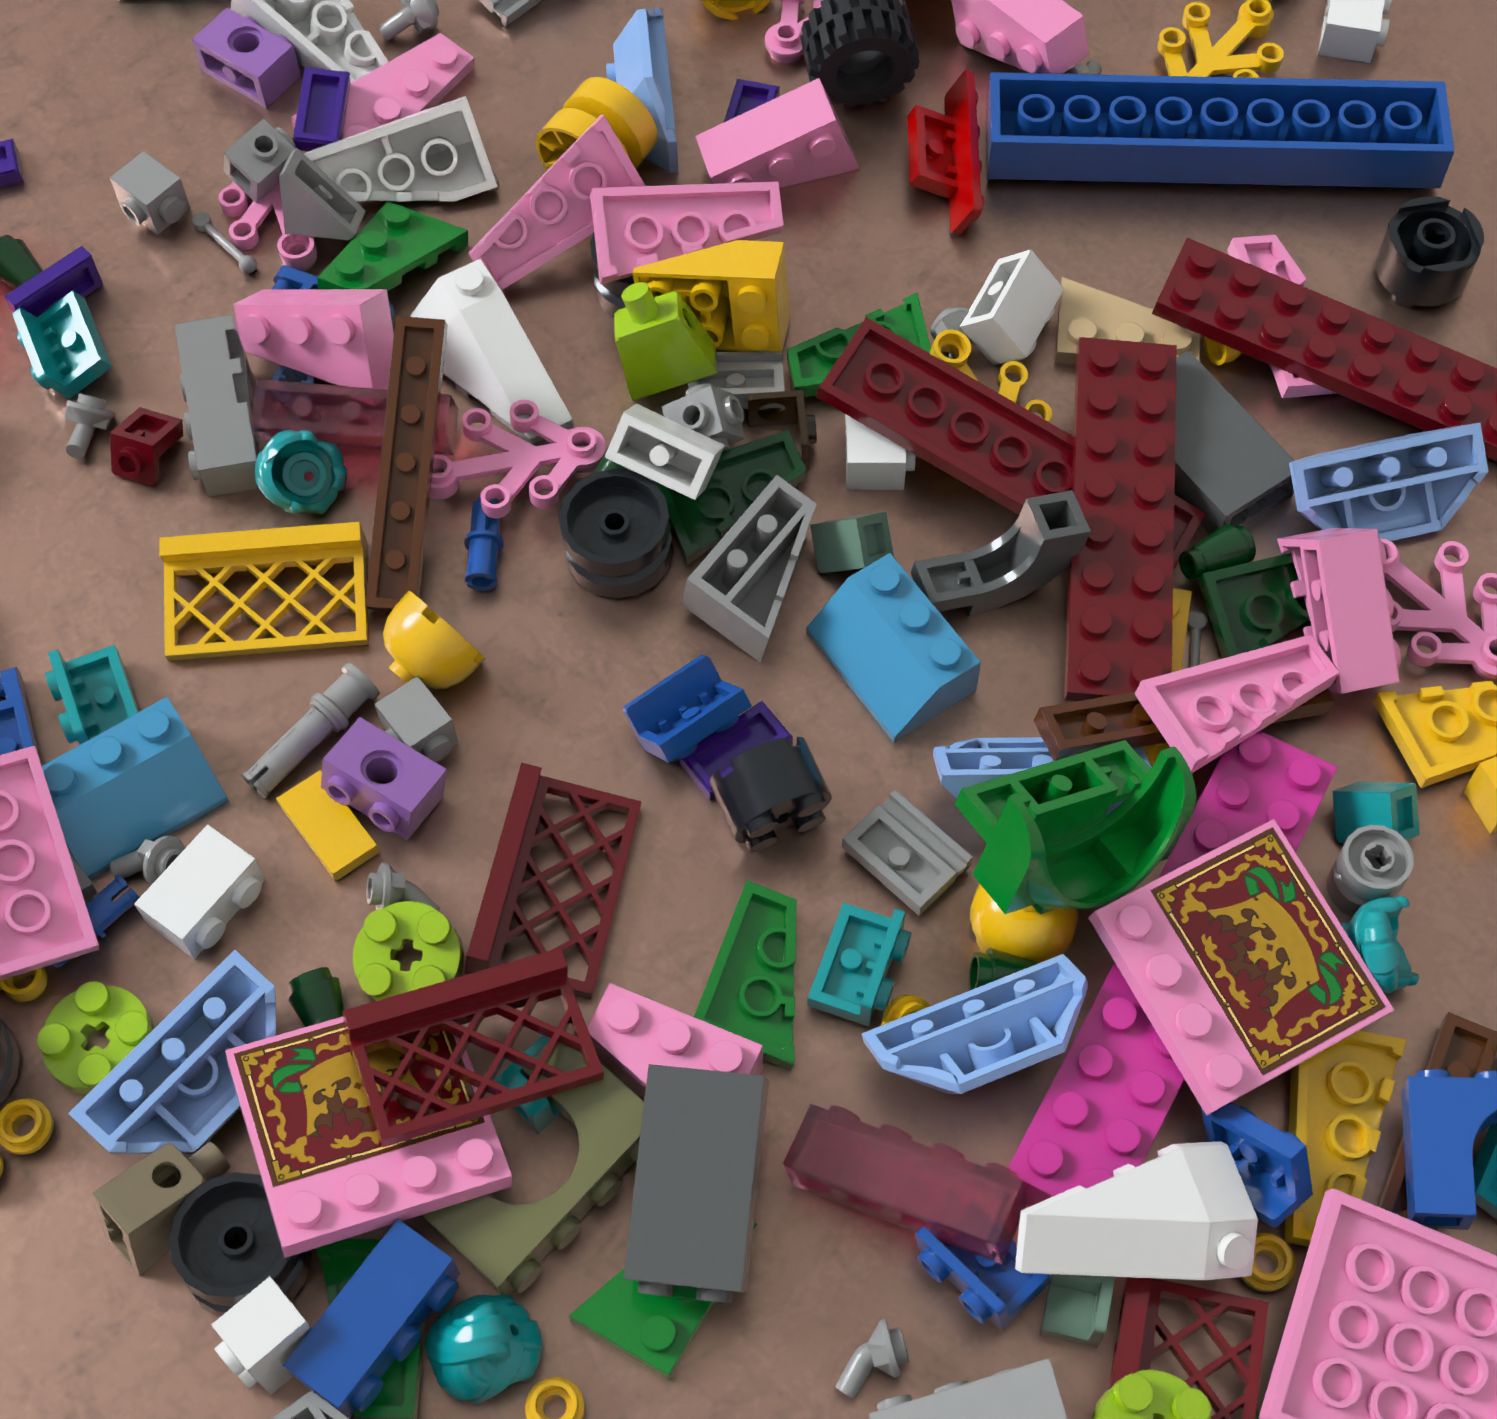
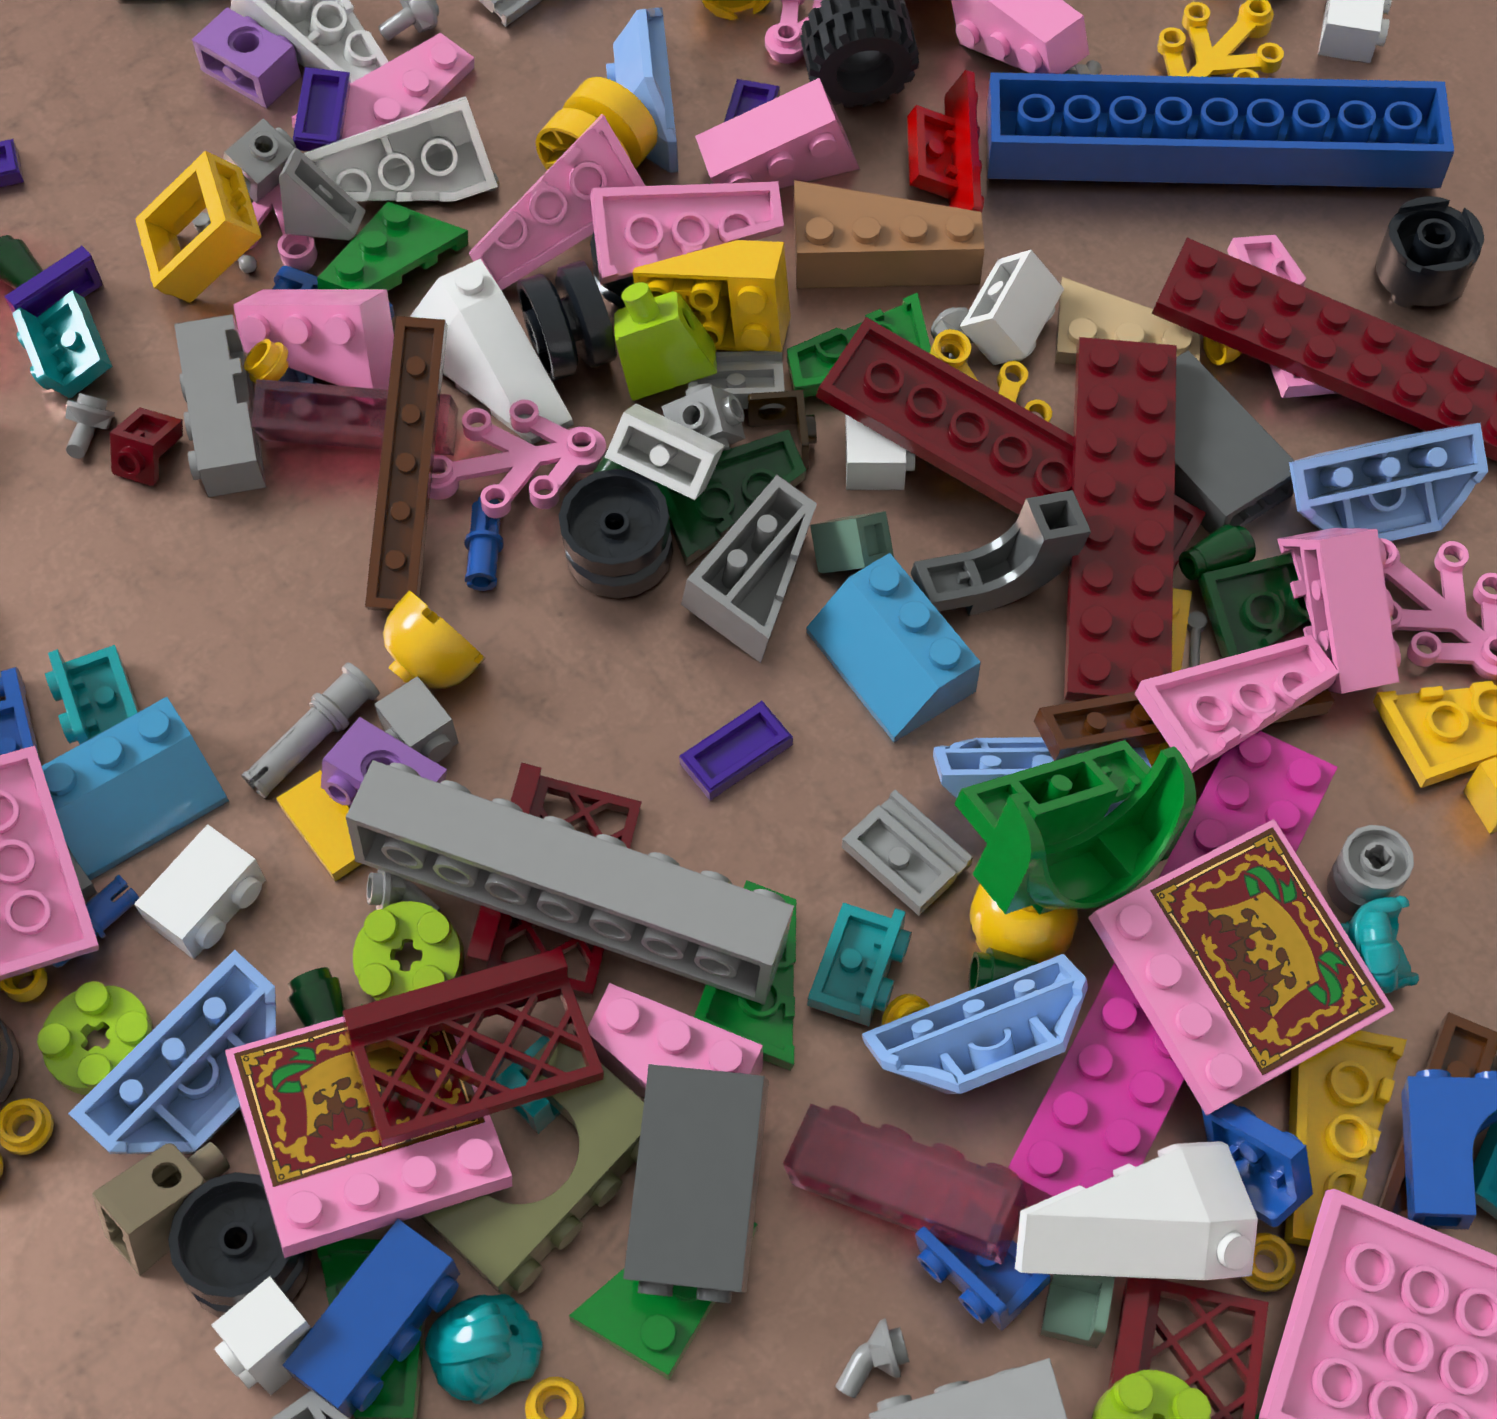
(150, 193): light grey brick -> none
(150, 857): light grey plate -> none
(232, 230): none -> yellow window
(259, 550): yellow fence -> none
(267, 361): none -> yellow plate
(282, 470): teal hair -> none
(567, 320): none -> black wheel
(569, 880): none -> light grey brick
(685, 710): blue bracket -> none
(771, 792): black brick -> none
(882, 240): none -> medium nougat wedge
(1376, 804): teal panel -> none

